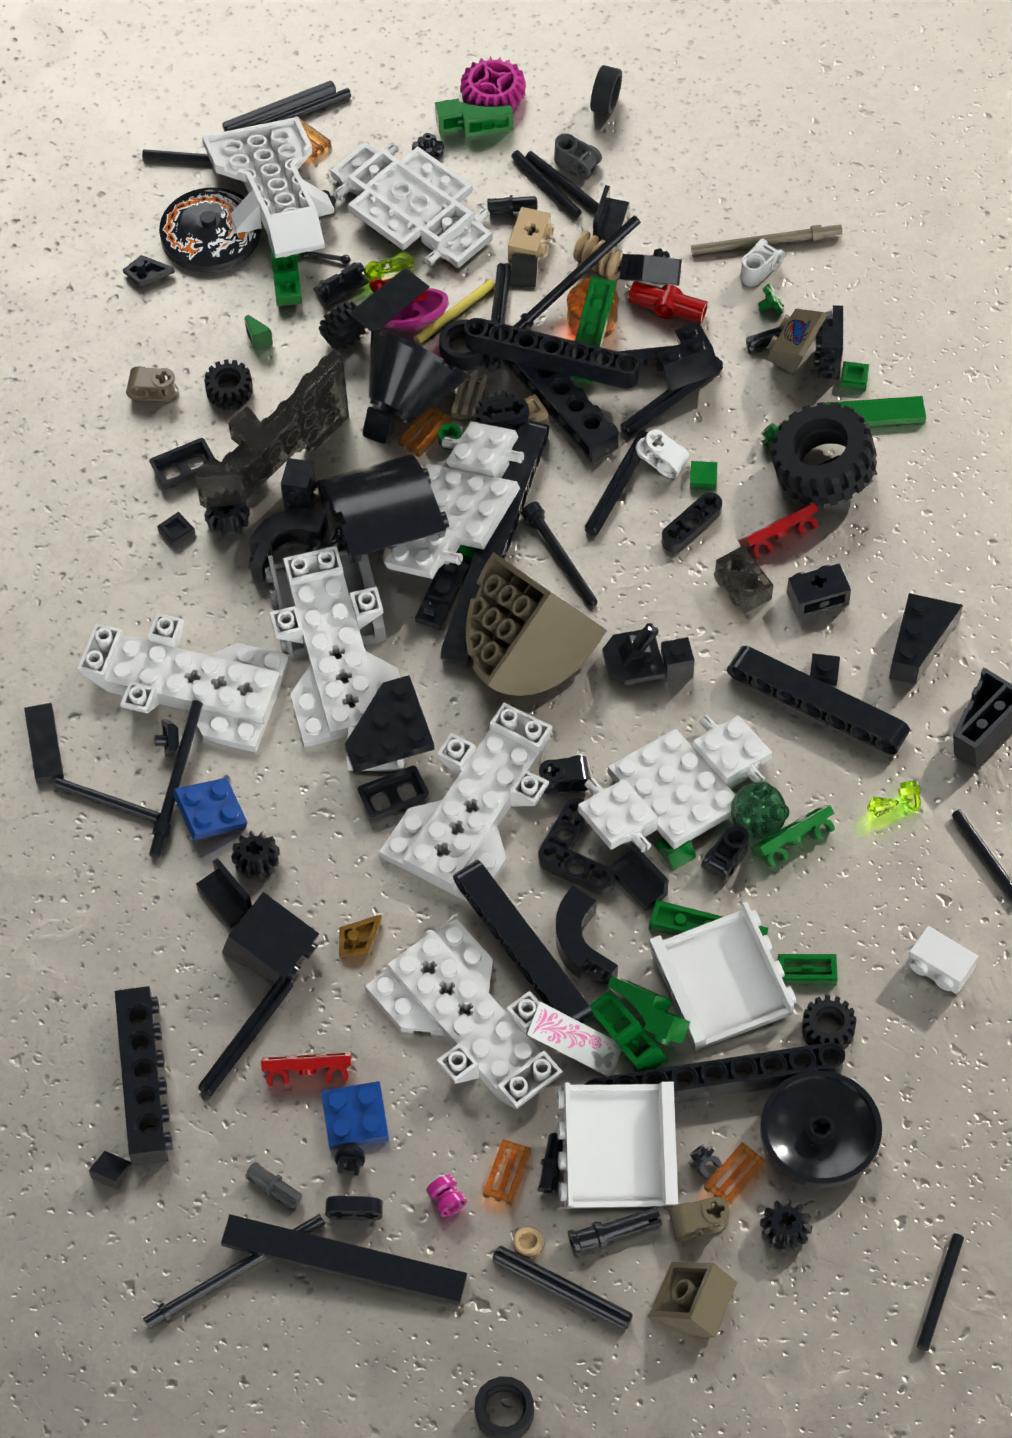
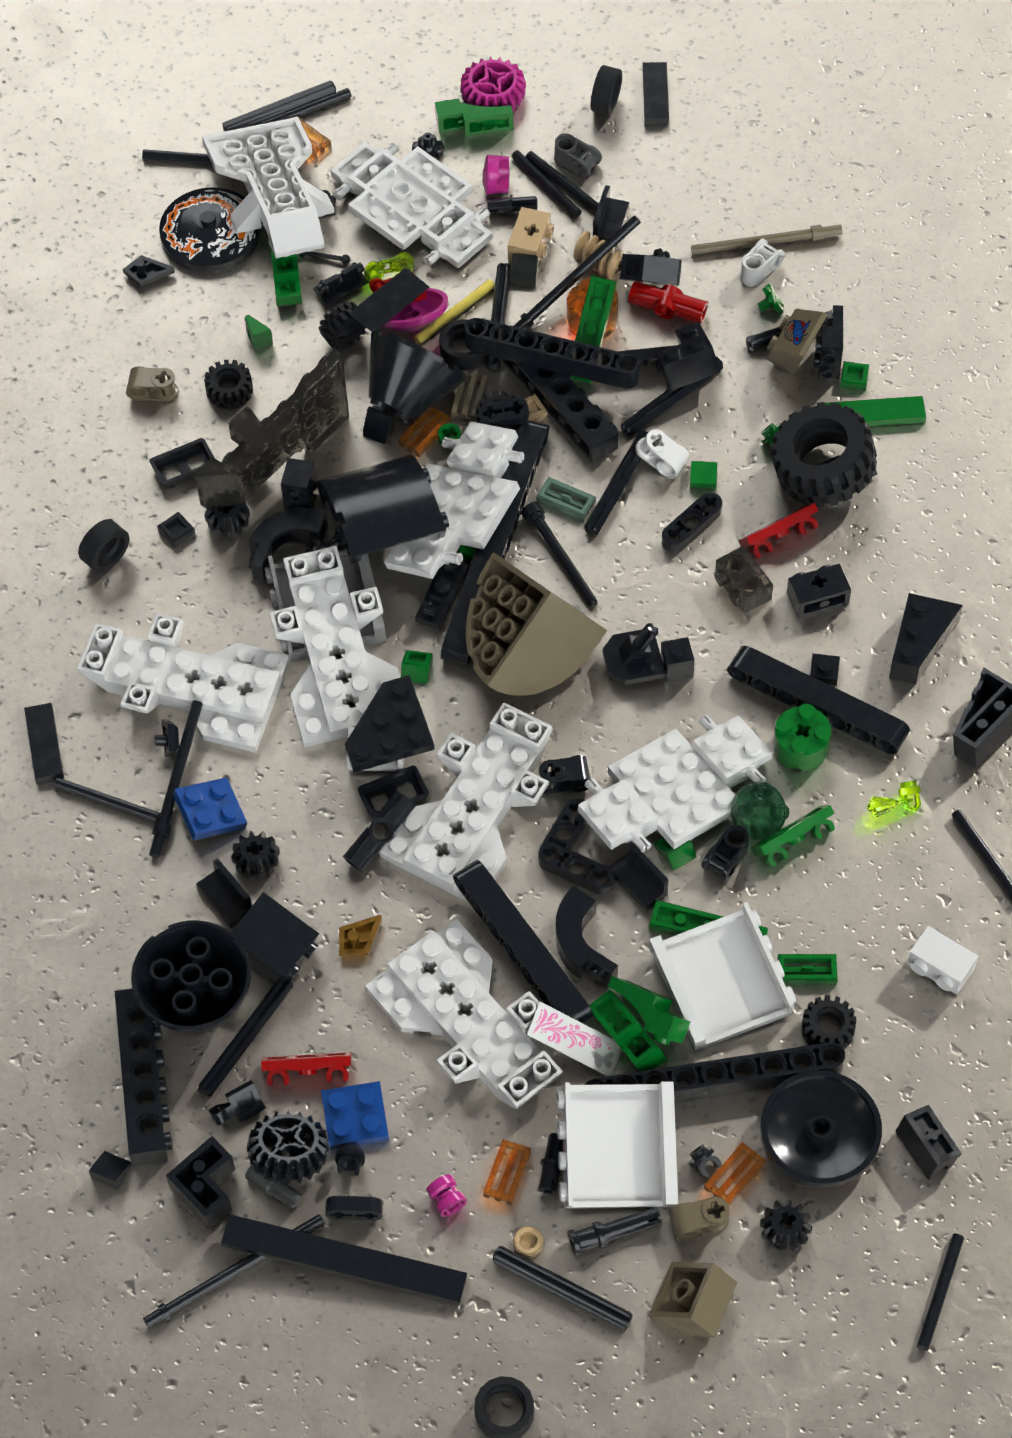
(103, 545): none -> black tyre
(191, 976): none -> black cone
(197, 1182): none -> black brick
(241, 1103): none -> black plate
(288, 1155): none -> black gear
(367, 845): none -> black piece
(416, 665): none -> green slope
(496, 174): none -> dark pink hair
(564, 502): none -> sand green tile
(655, 93): none -> black tile
(802, 738): none -> green brick
(927, 1141): none -> black hinge

